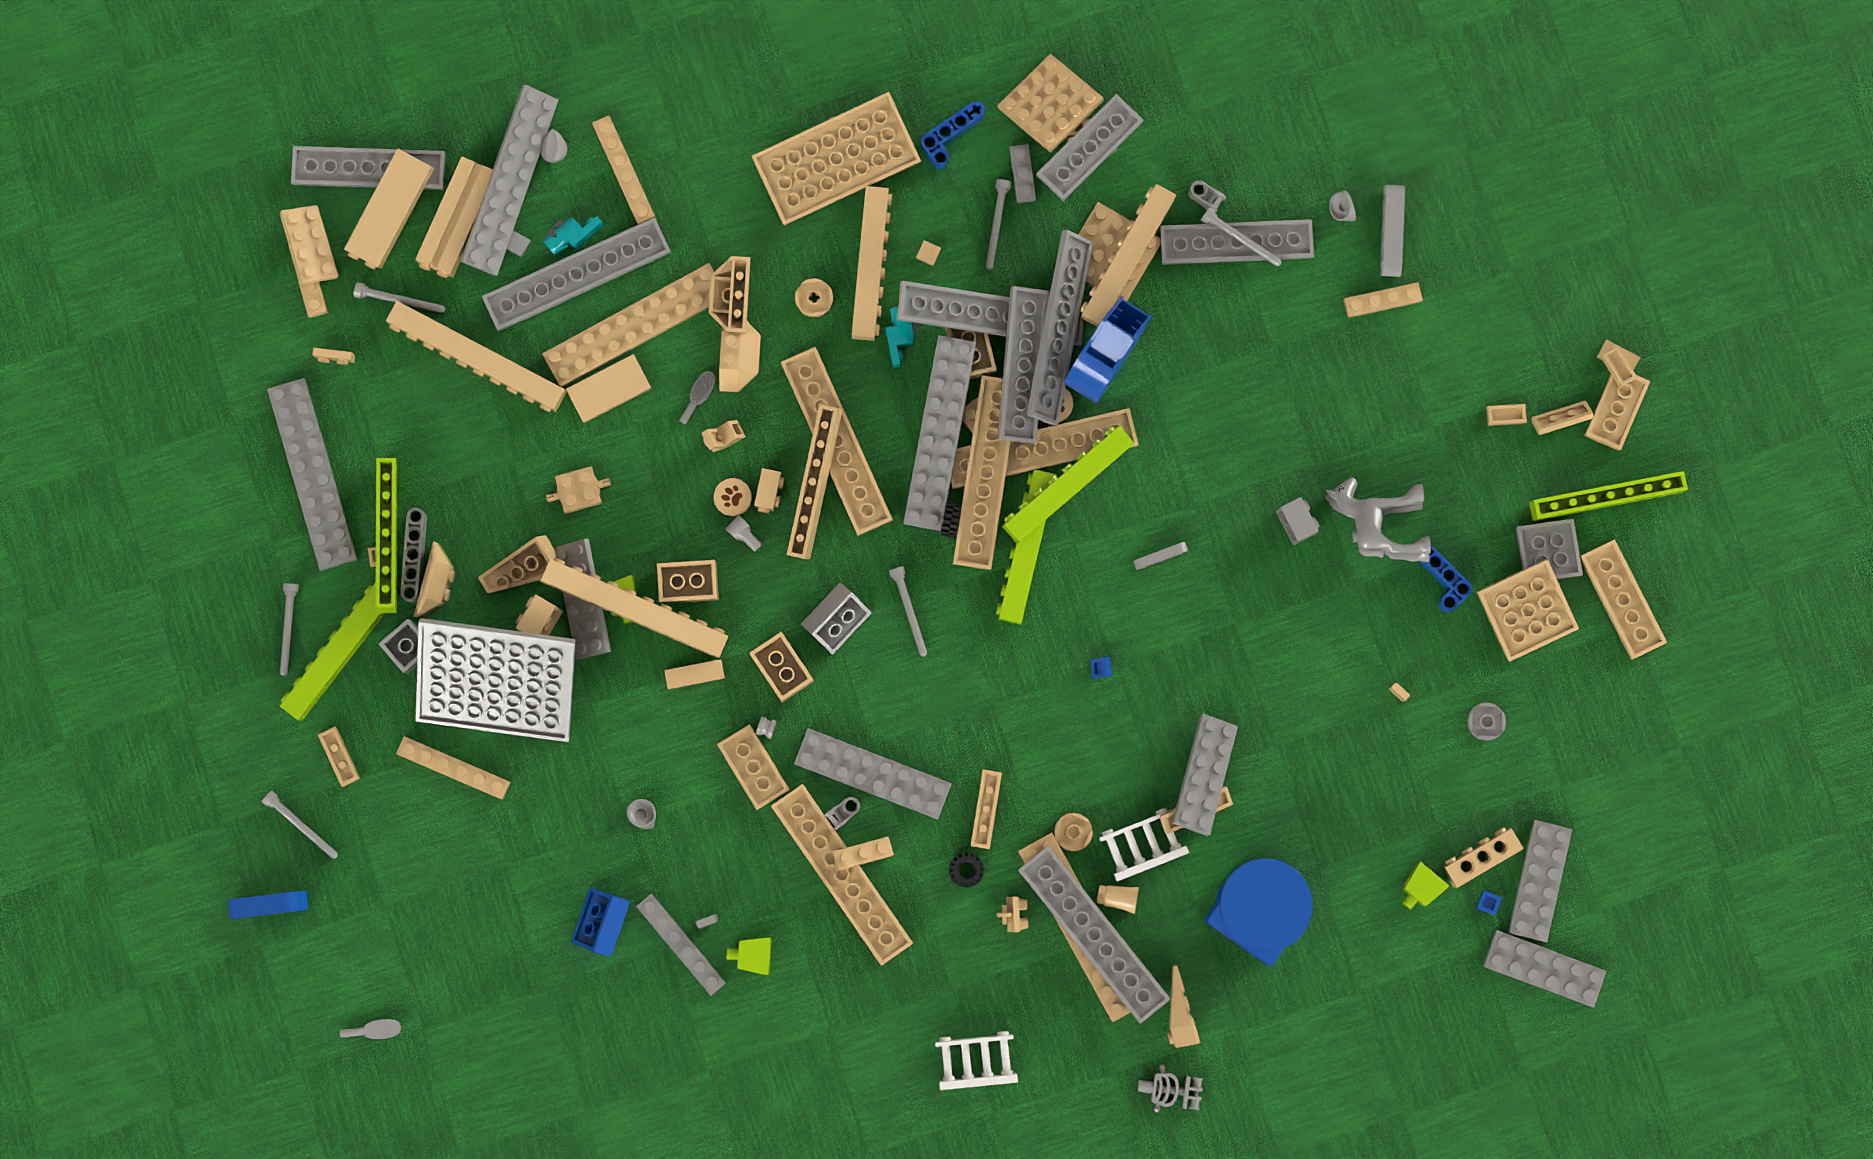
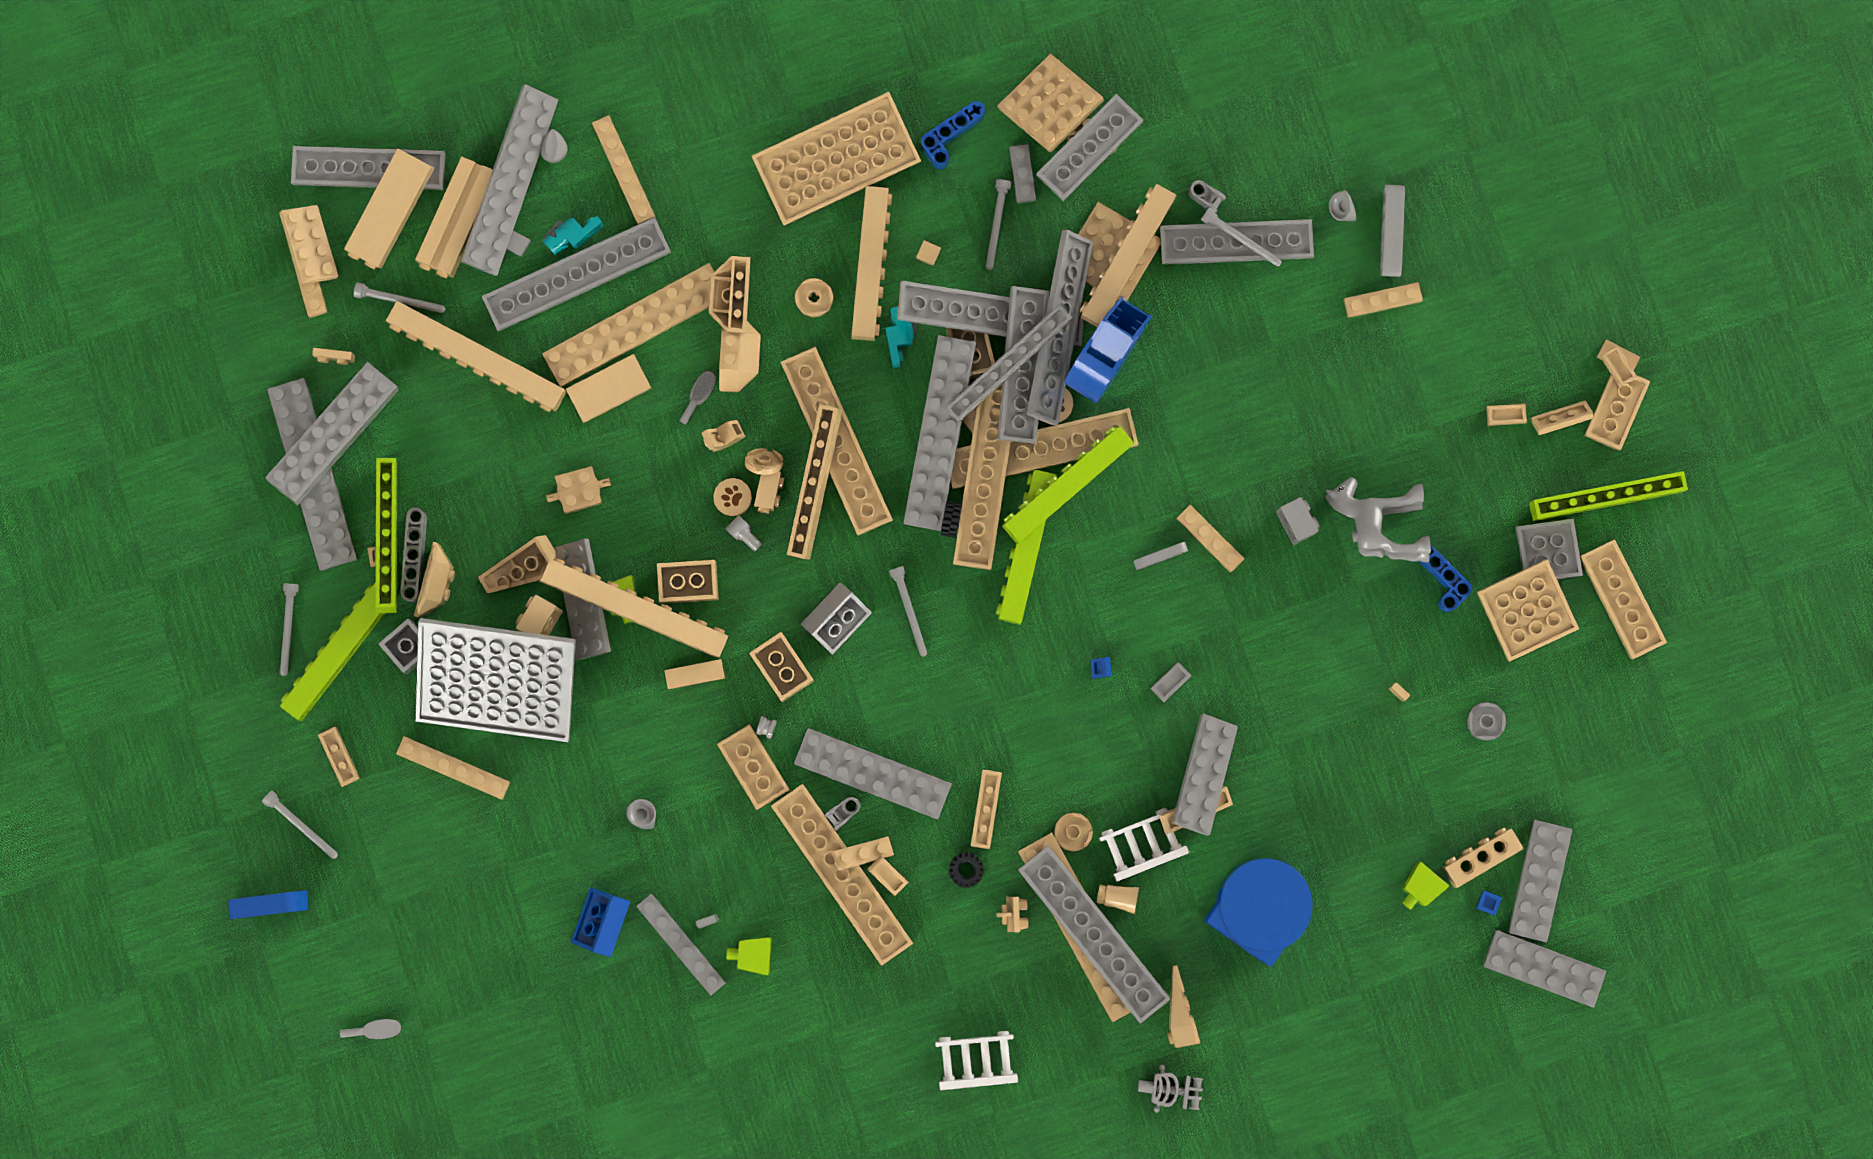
(332, 433): none -> light grey brick
(763, 462): none -> tan tile
(887, 875): none -> tan tile
(1009, 363): none -> light grey tile
(1171, 682): none -> light grey tile
(1210, 538): none -> tan plate

